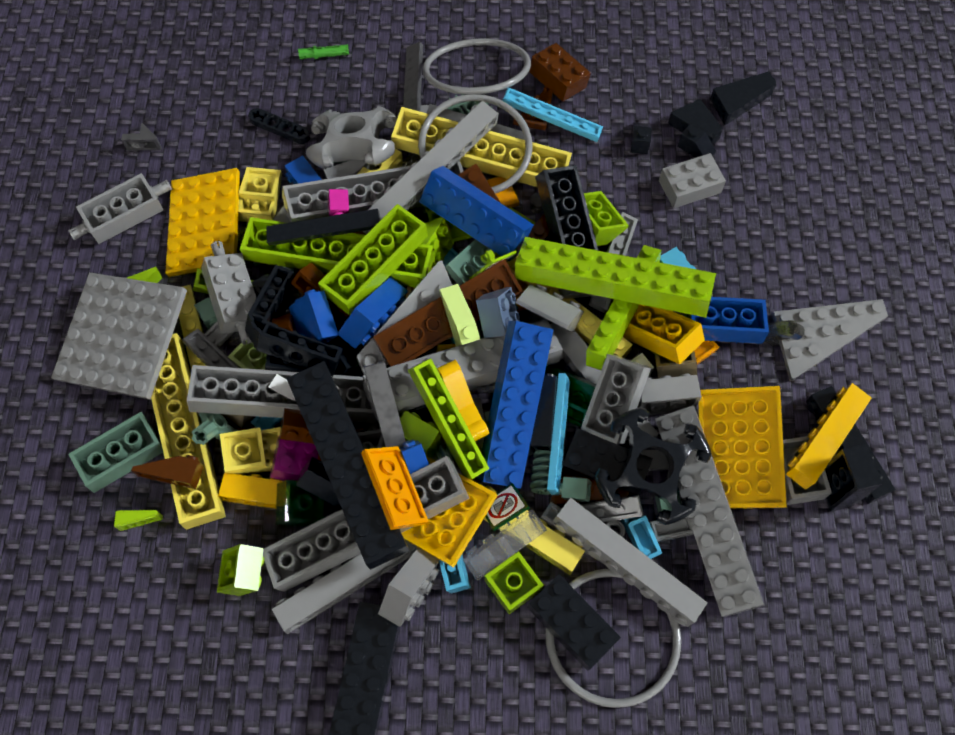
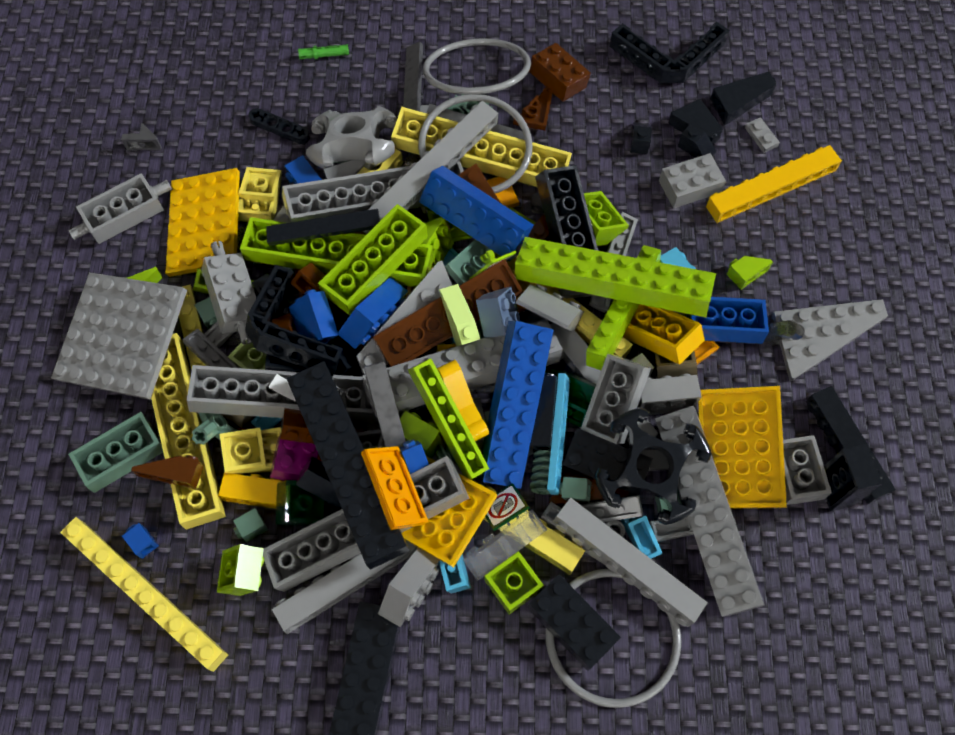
(133, 518): lime slope -> none
(140, 540): none -> blue brick
(145, 594): none -> light yellow brick
(249, 525): none -> sand green brick
(338, 202): dark pink brick -> none
(552, 114): medium azure tile -> none
(661, 66): none -> black brick
(747, 270): none -> lime slope
(762, 135): none -> light grey plate
(773, 183): none -> yellow brick
(828, 436): yellow brick -> none

